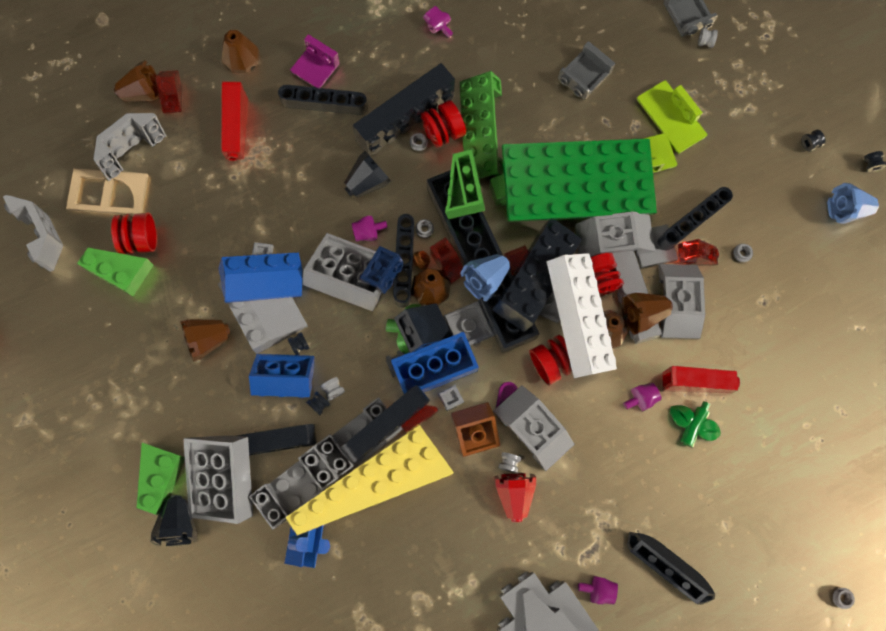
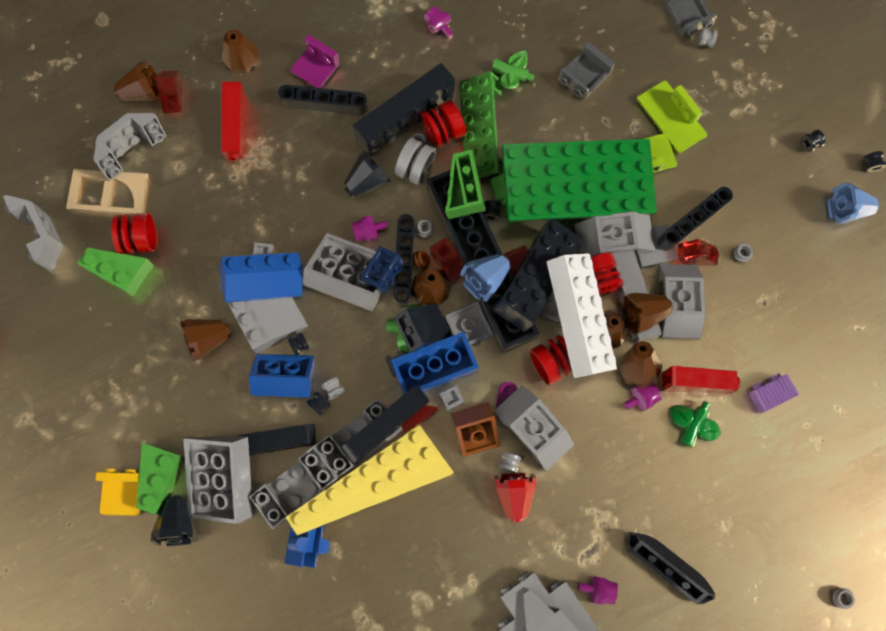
(119, 492): none -> yellow bracket
(415, 161): none -> light grey wheel
(492, 210): none -> black wheel
(513, 70): none -> bright green plant
(641, 365): none -> reddish brown cone
(773, 393): none -> medium lavender brick

